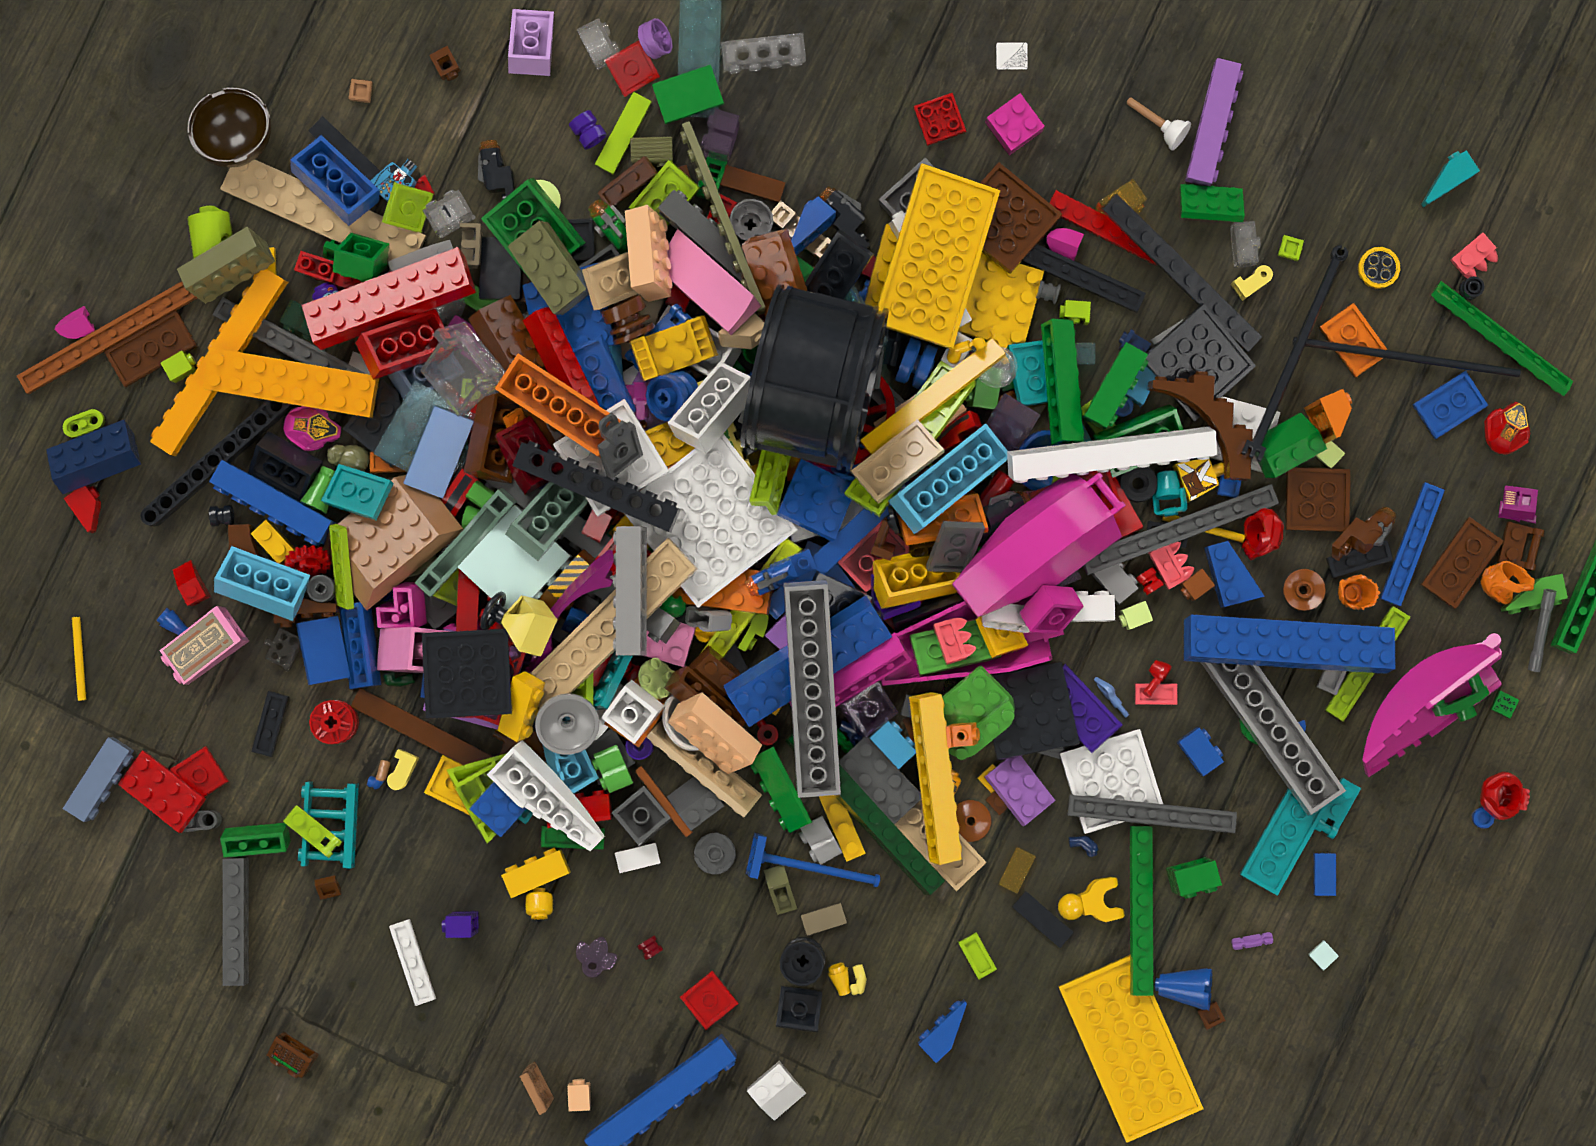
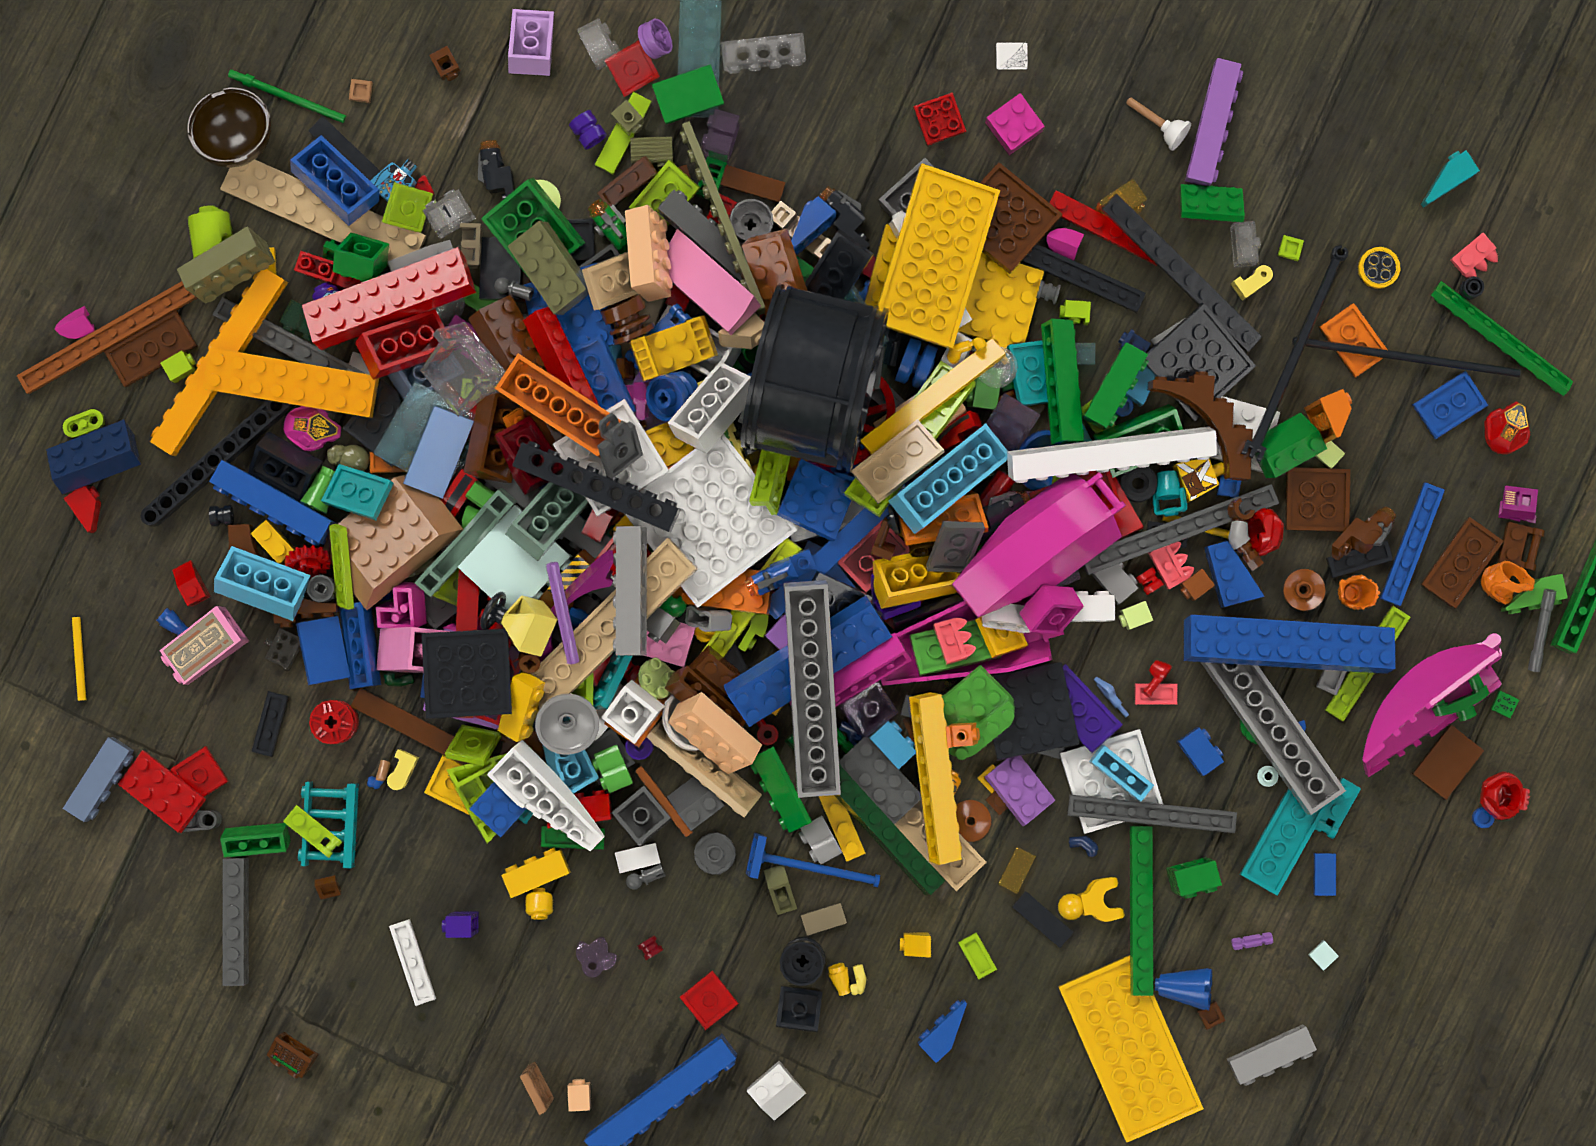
(250, 81): none -> green bar
(473, 745): none -> lime tile
(503, 286): none -> dark grey pin
(524, 662): none -> reddish brown wheel
(562, 612): none -> medium lavender axle
(626, 369): none -> reddish brown tile
(628, 118): none -> olive brick
(635, 881): none -> dark grey pin
(916, 944): none -> yellow slope
(1121, 773): none -> medium azure brick
(1239, 537): none -> reddish brown piece
(1261, 776): none -> light aqua plate
(1272, 1054): none -> light grey brick
(1448, 762): none -> reddish brown tile

